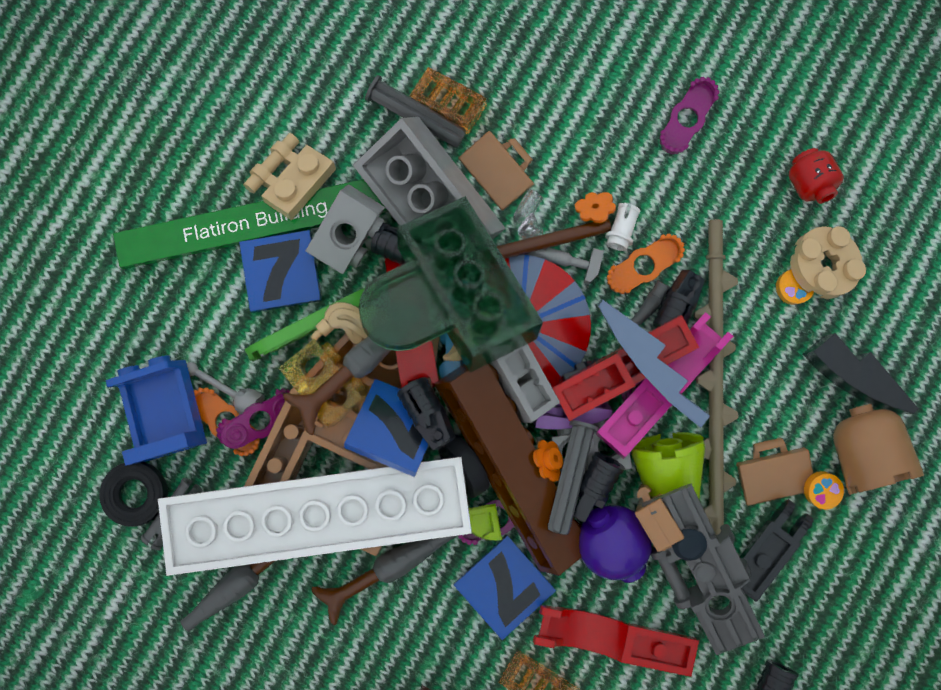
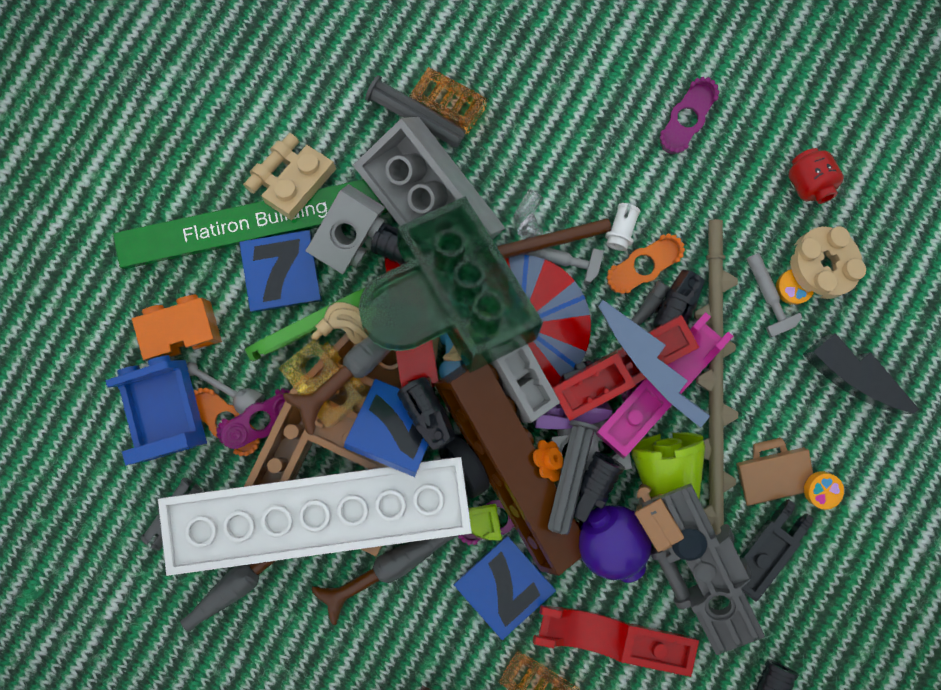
(111, 493): black tyre -> none
(167, 329): none -> orange brick
(497, 169): medium nougat piece -> none
(595, 207): orange plant -> none
(771, 297): none -> light grey piece
(875, 449): medium nougat cylinder -> none

